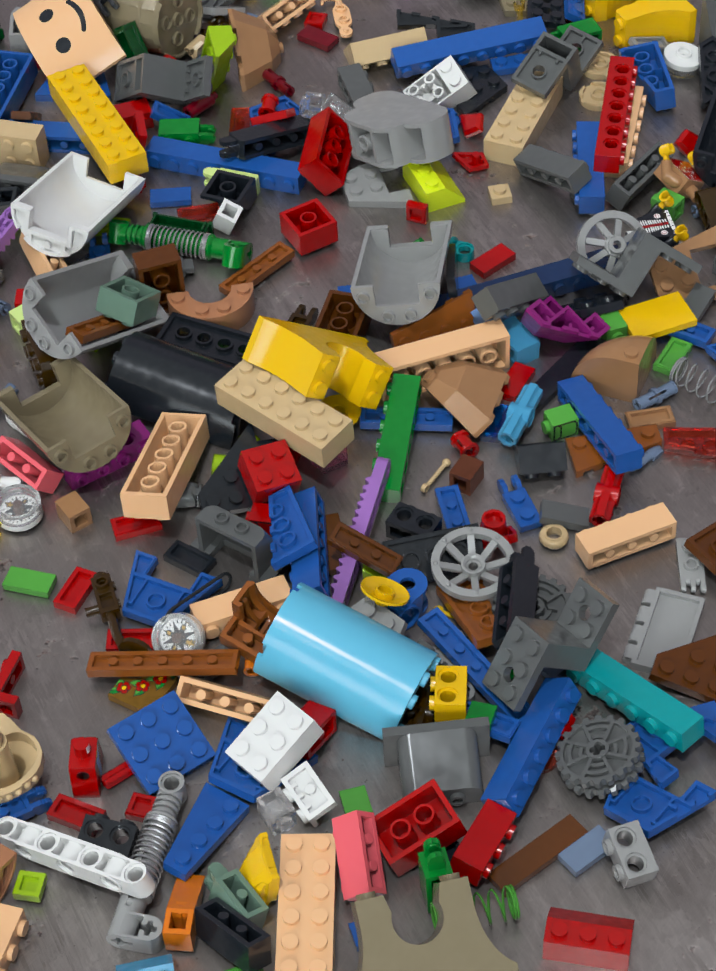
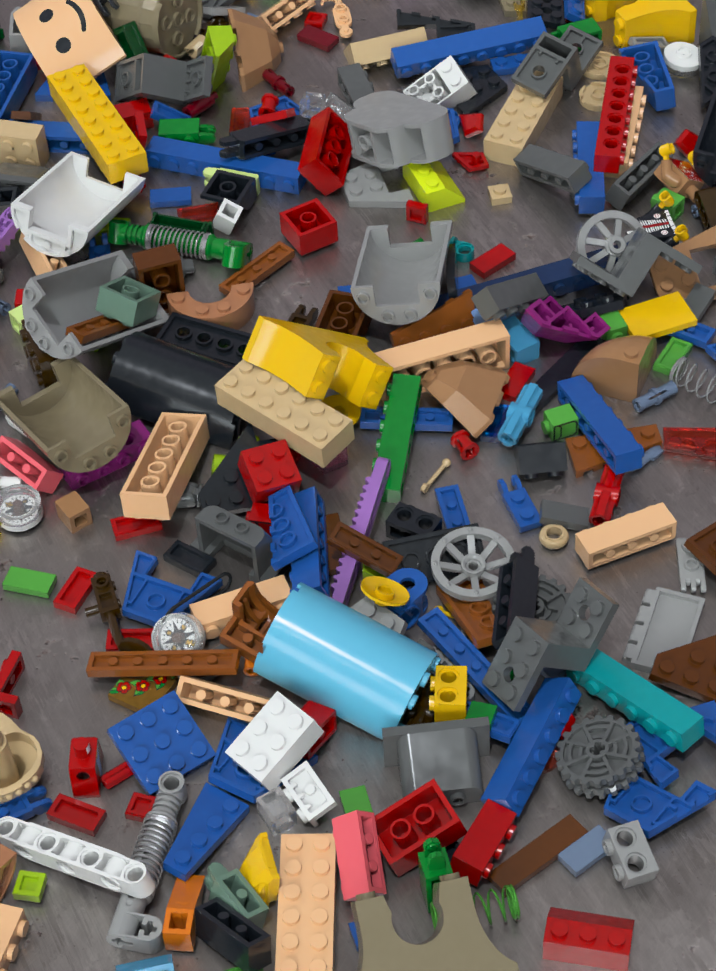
(111, 832): black brick -> none
(467, 473): copper brick -> none
(496, 521): red piece -> none
(660, 416): medium nougat tile -> none

